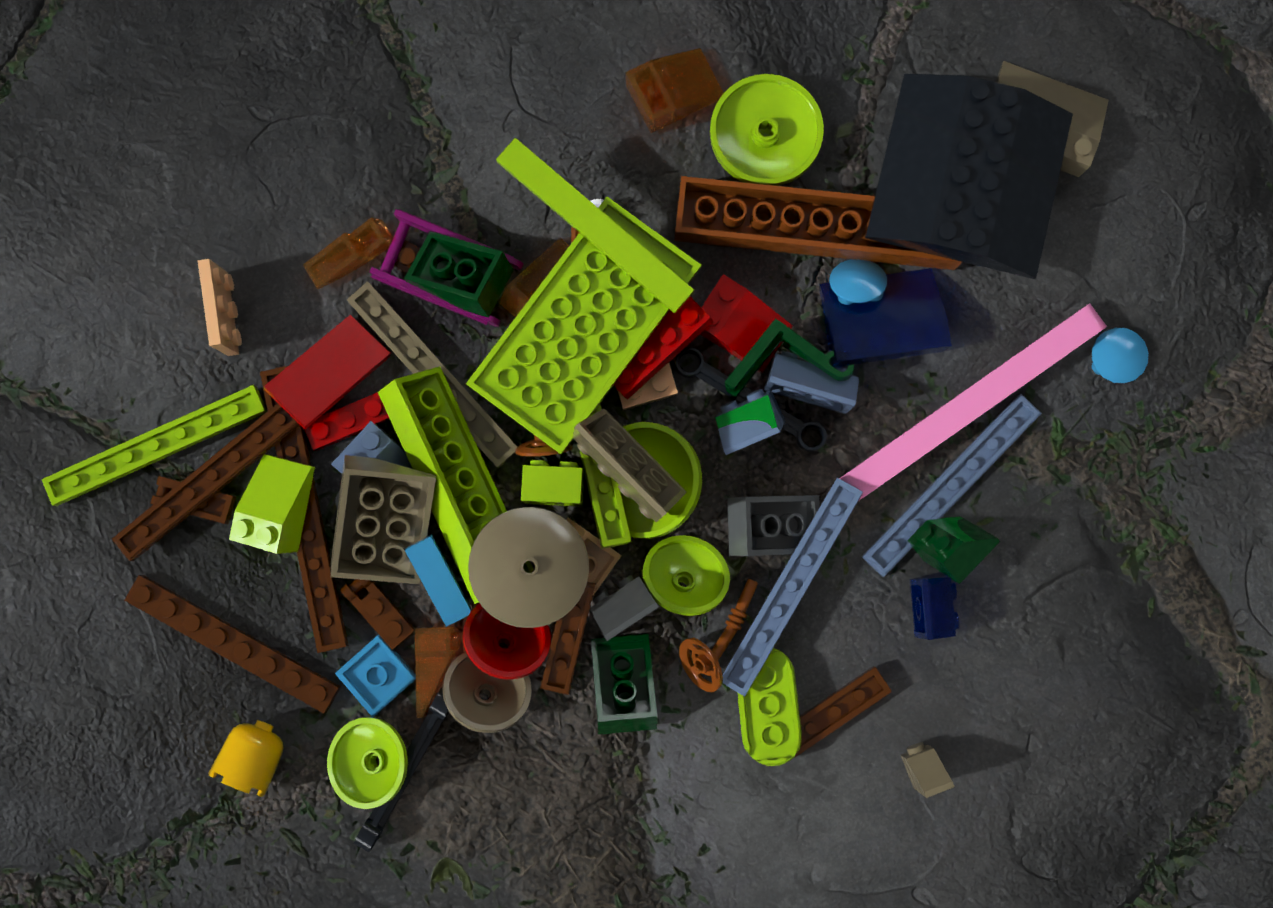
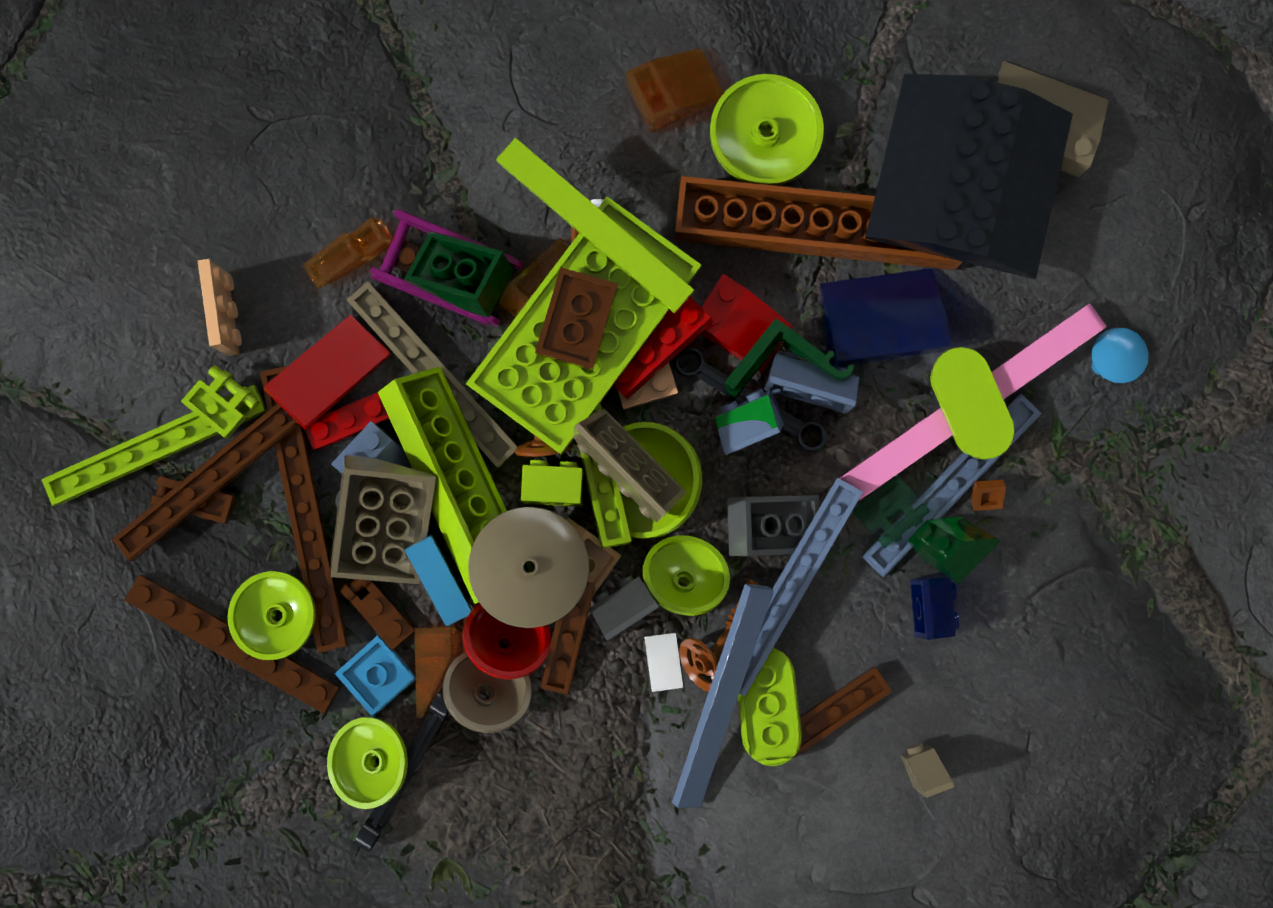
(215, 409): none -> lime plate
(249, 757): yellow cylinder -> none
(254, 611): none -> lime dish
(273, 506): lime slope -> none
(576, 318): none -> reddish brown plate
(624, 684): dark green slope -> none
(663, 662): none -> white sticker
(722, 695): none -> sand blue tile
(858, 281): dark azure dish -> none
(885, 504): none -> clear green plate
(972, 403): none -> lime tile
(988, 495): none -> dark orange plate

